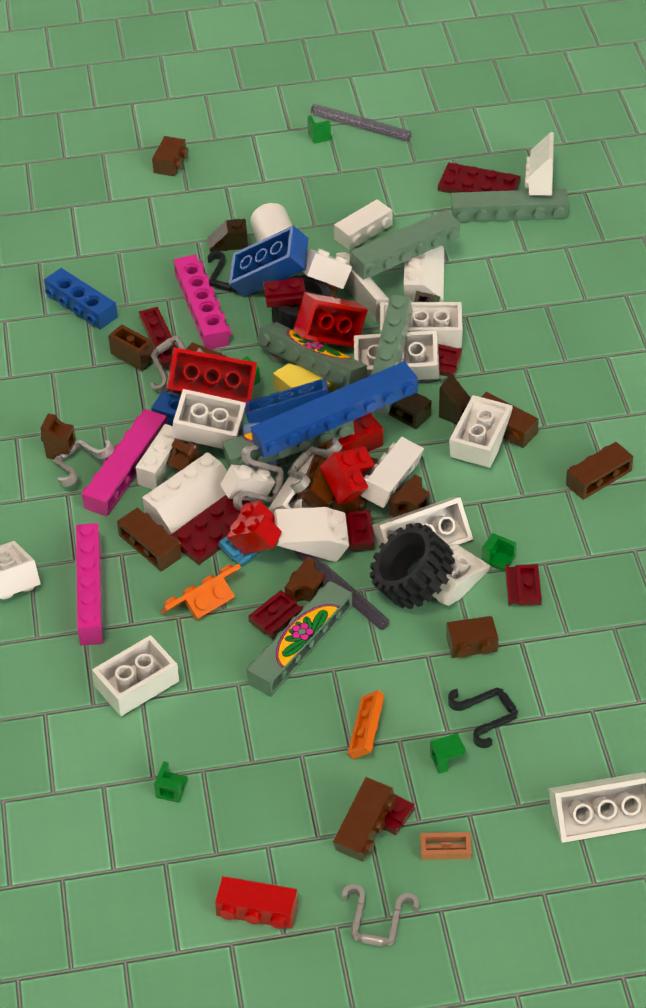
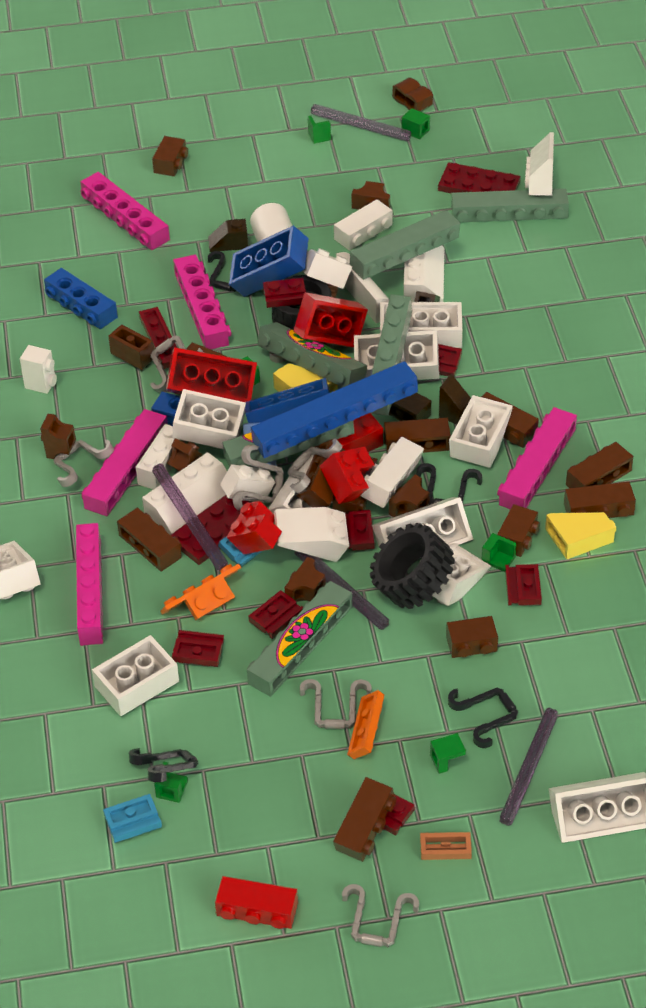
(38, 369): none -> white brick
(125, 211): none -> dark pink brick
(132, 818): none -> dark azure plate
(158, 773): none -> black piece
(189, 516): none -> axle
(198, 648): none -> dark red plate
(334, 723): none -> light grey piece
(368, 193): none -> reddish brown brick
(412, 94): none -> reddish brown brick
(416, 122): none -> green panel
(428, 433): none -> reddish brown brick
(470, 473): none -> black piece
(519, 527): none -> reddish brown brick
(528, 766): none -> axle
(537, 459): none -> dark pink brick
(579, 531): none -> light yellow slope
(611, 498): none -> reddish brown brick

